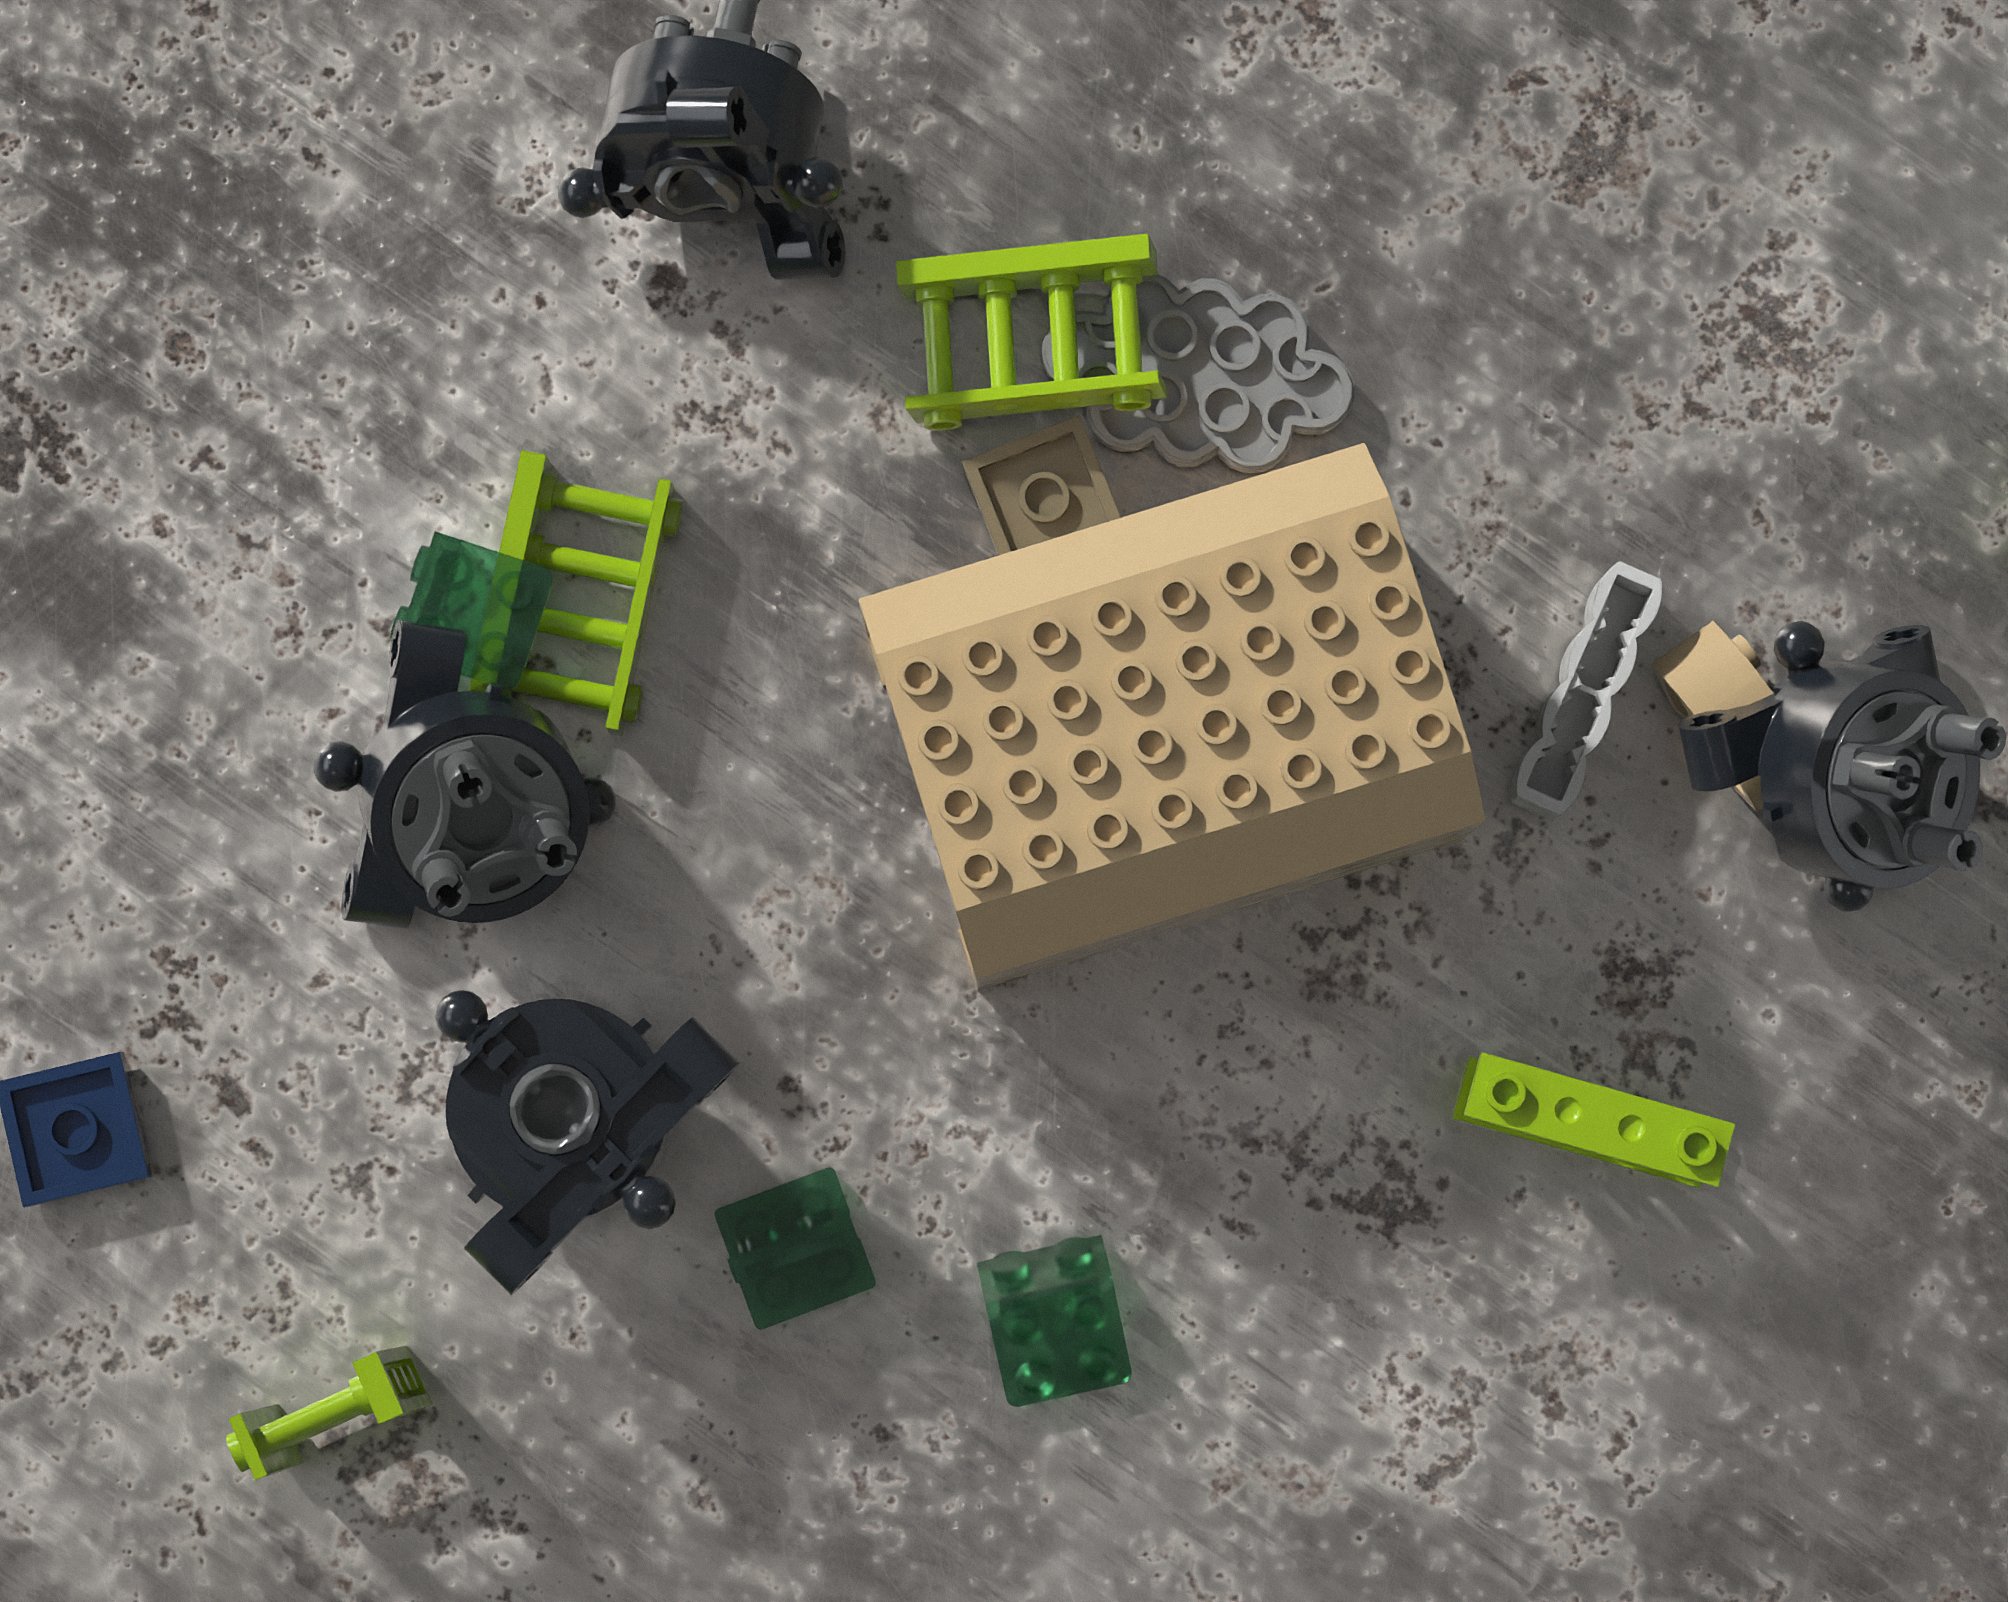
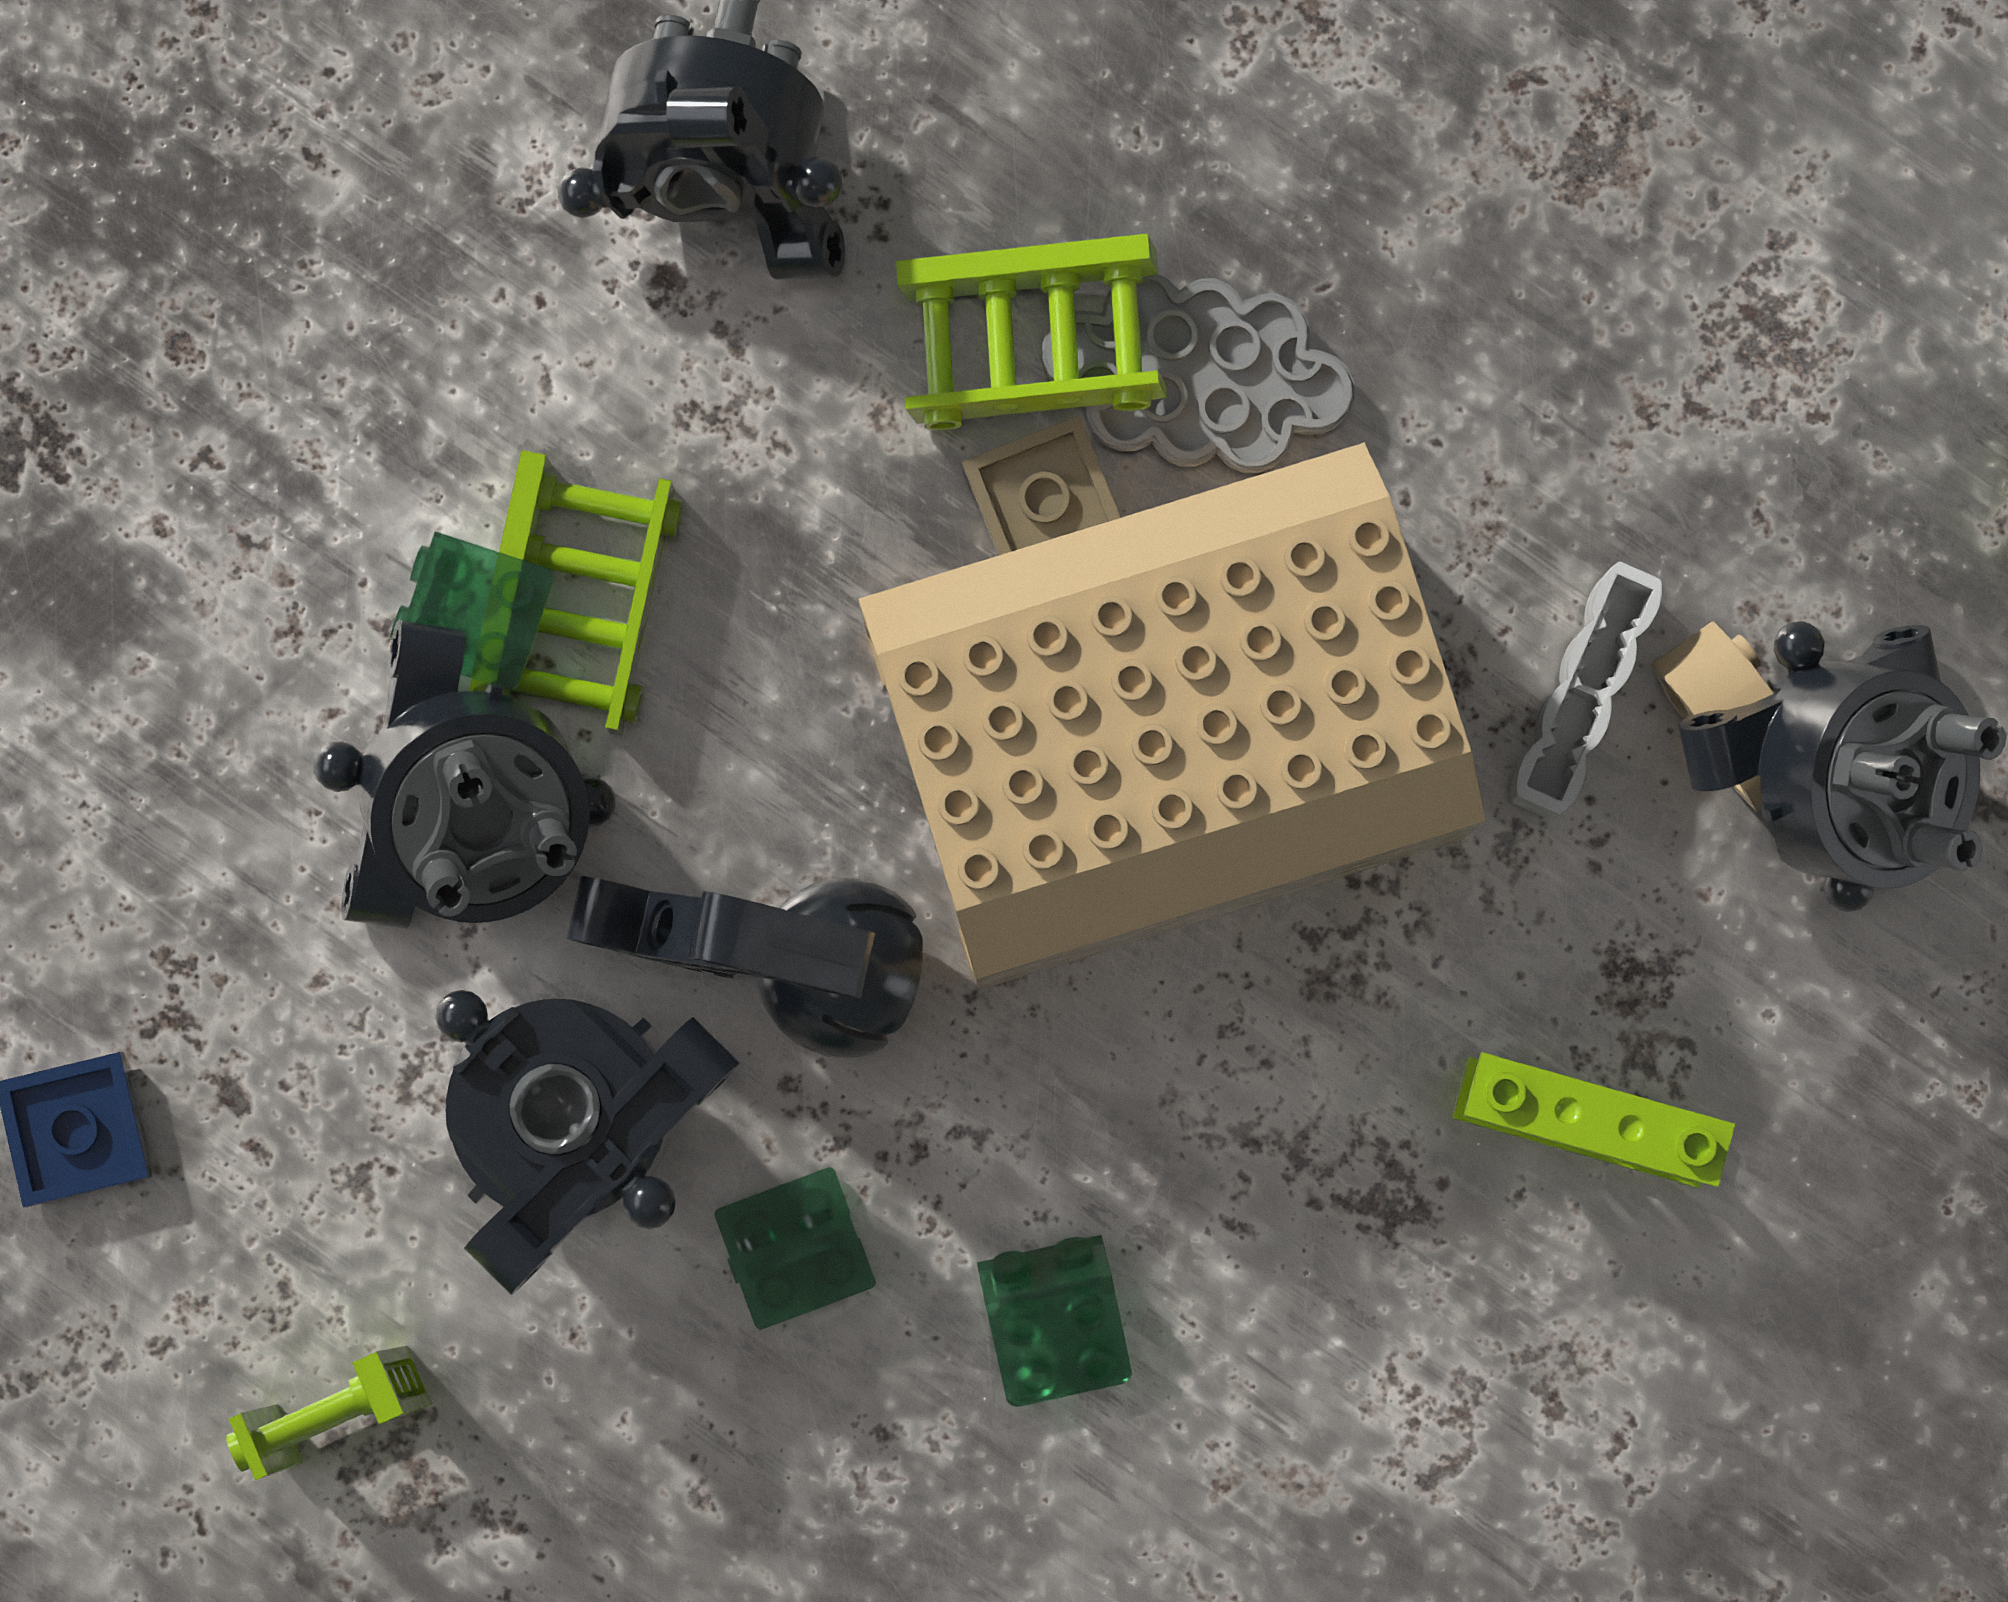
(819, 958): none -> black beam

